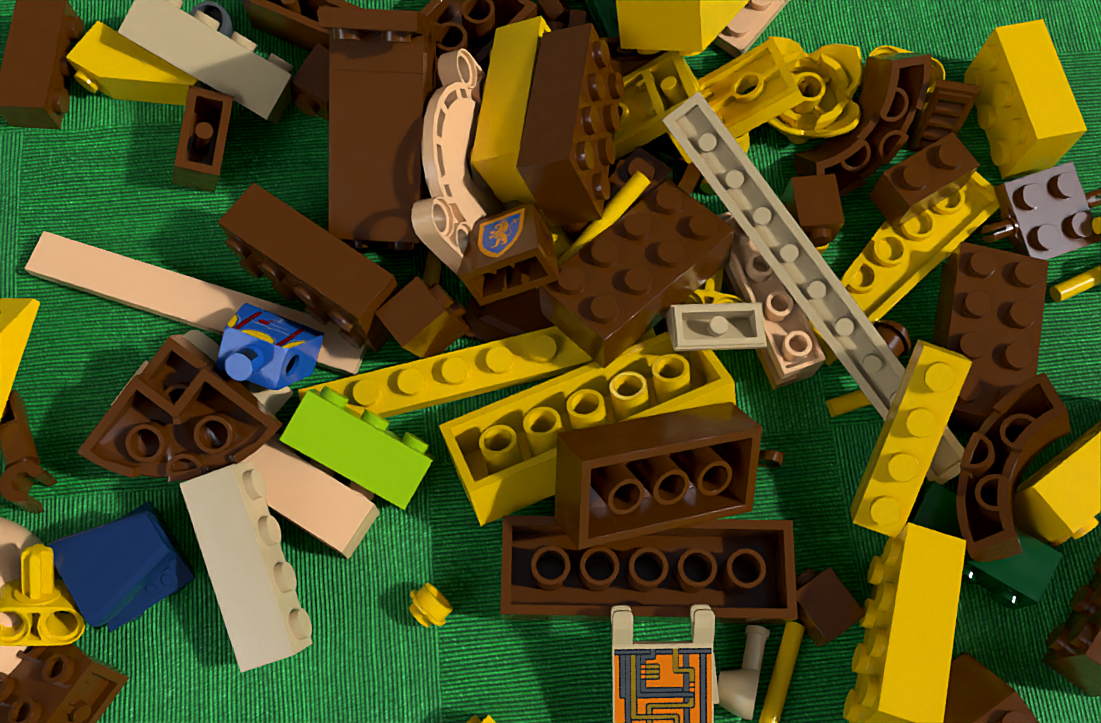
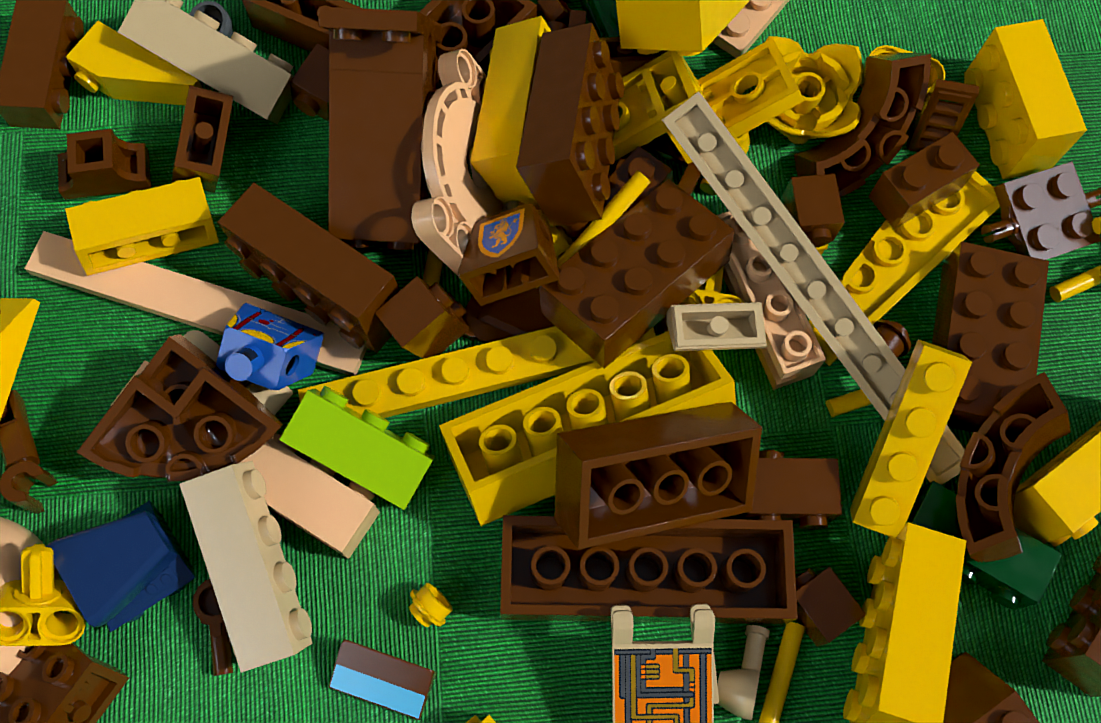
(102, 165): none -> reddish brown brick
(141, 226): none -> yellow brick
(209, 613): none -> reddish brown plate
(382, 679): none -> slope
(797, 491): none -> reddish brown brick

